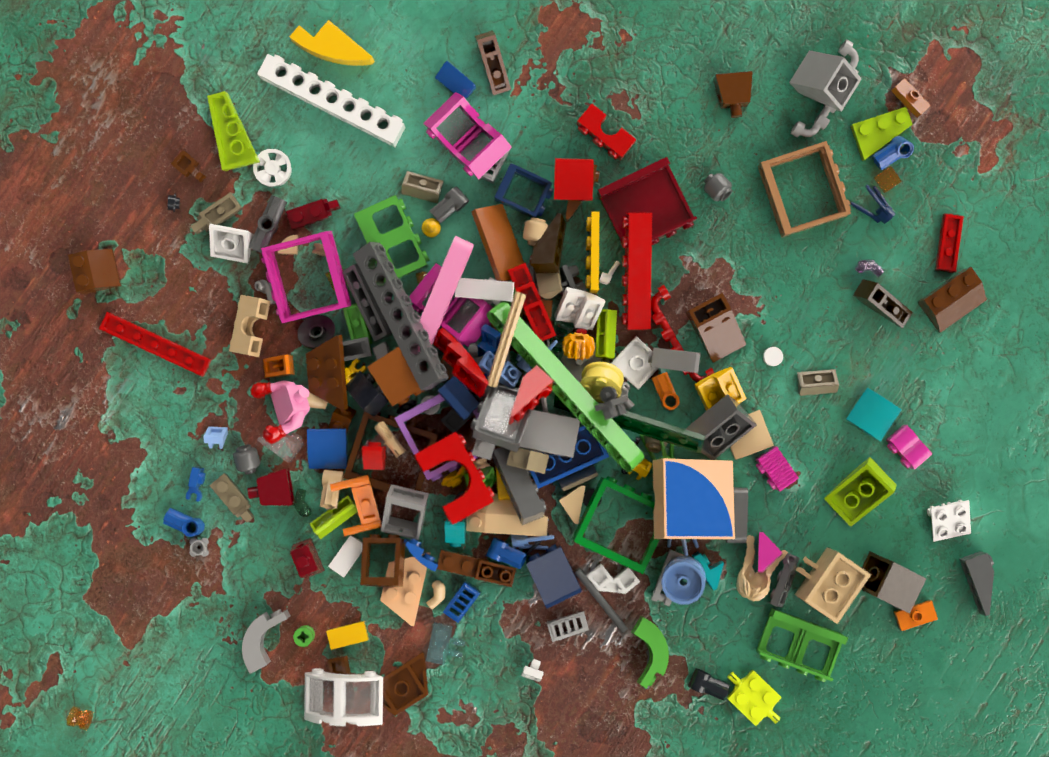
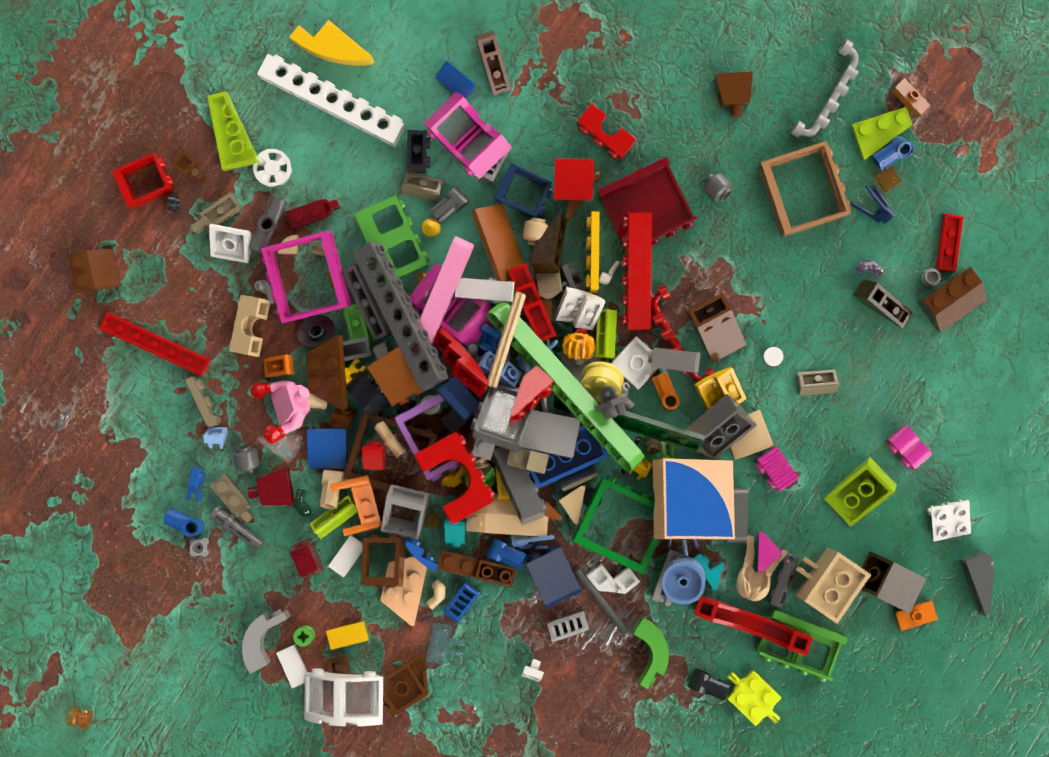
(126, 190): none -> red window
(203, 402): none -> dark tan plate
(228, 522): none -> dark grey pin
(292, 665): none -> white tile
(417, 151): none -> black brick
(433, 516): none -> clear orange hinge
(551, 513): none -> dark orange slope
(758, 625): none -> red arch
(826, 79): light grey slope -> none
(873, 414): teal slope -> none
(930, 277): none -> light grey plate

